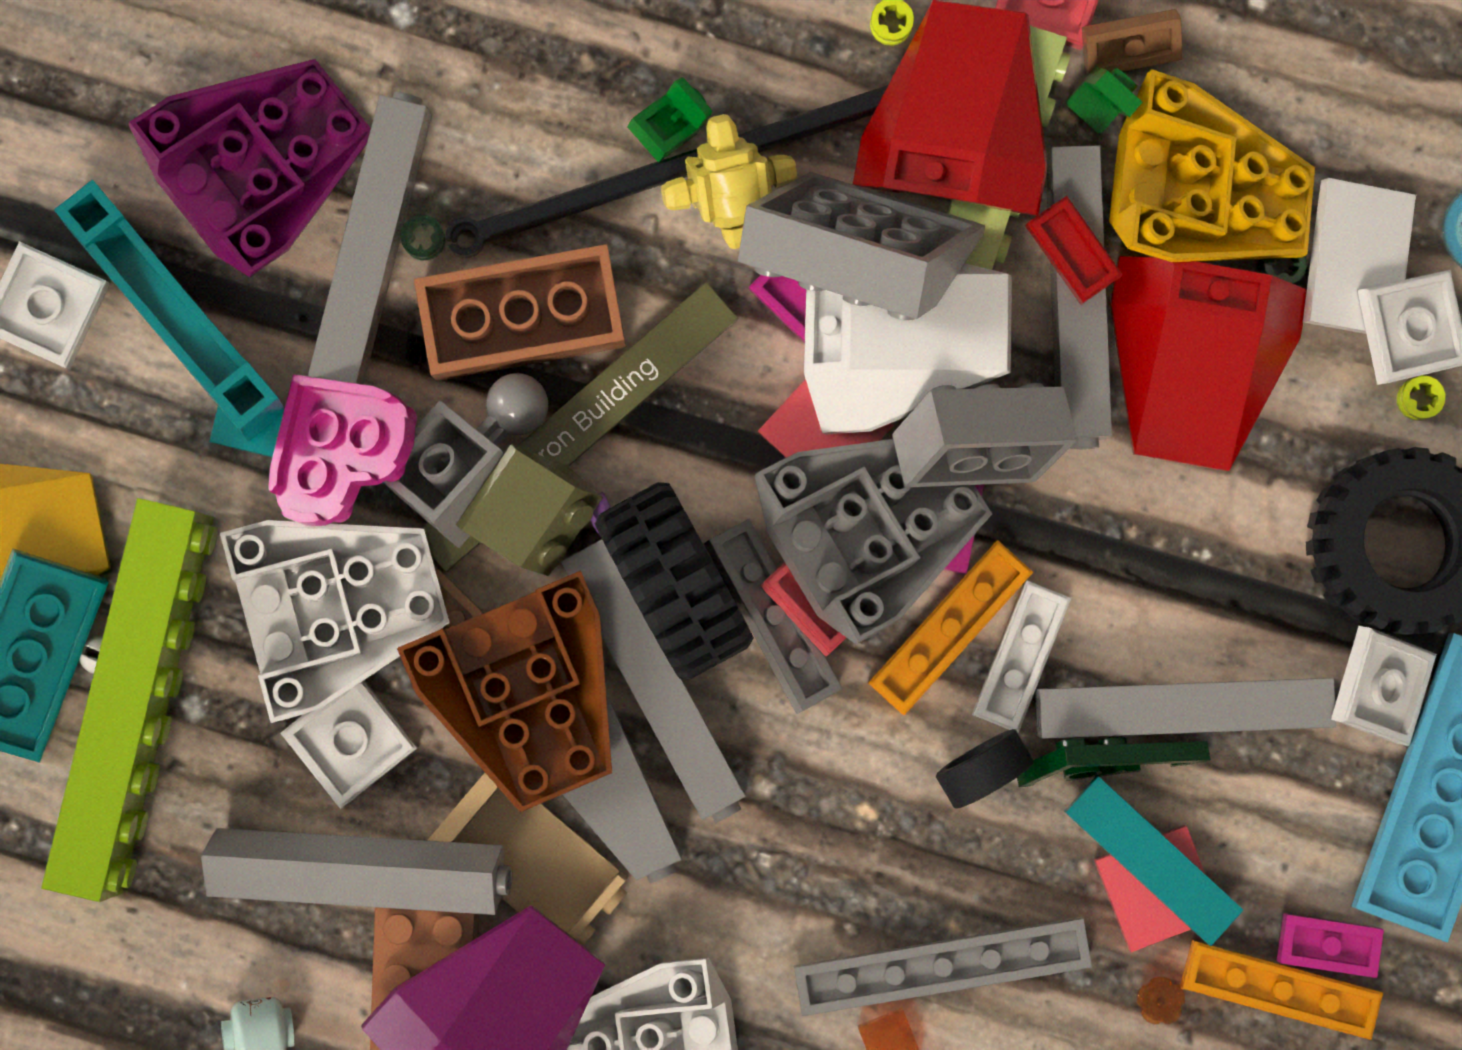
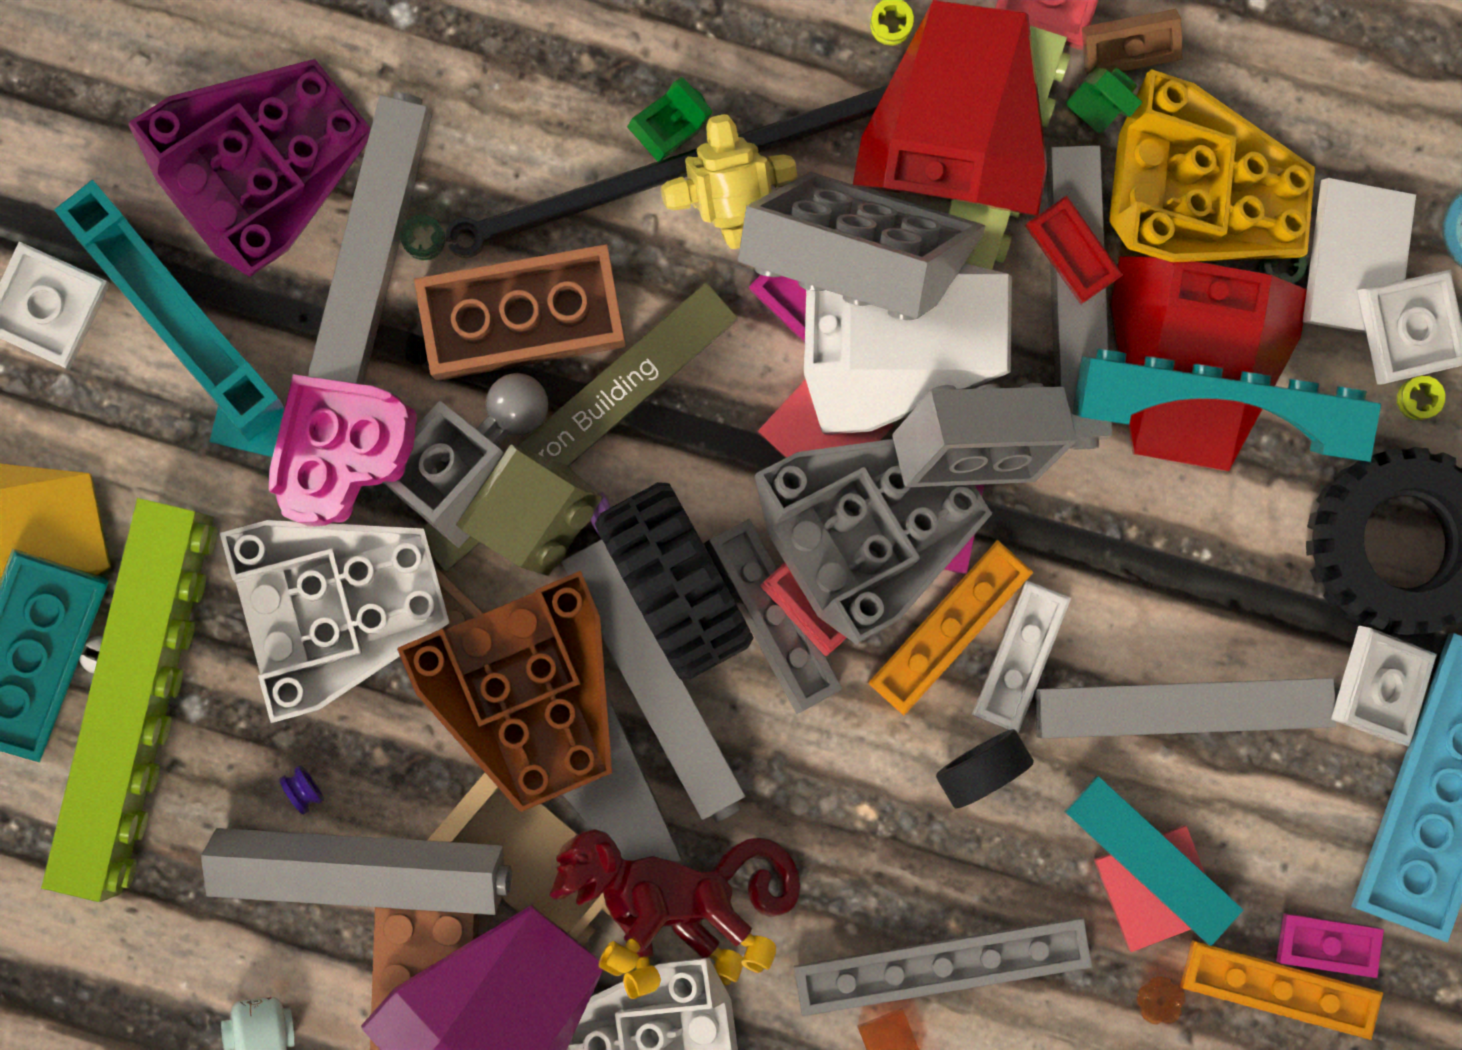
(301, 789): none -> dark purple bush
(350, 743): white tile -> none
(662, 893): none -> dark red animal
(1109, 758): dark green wing -> none
(1335, 424): none -> teal arch

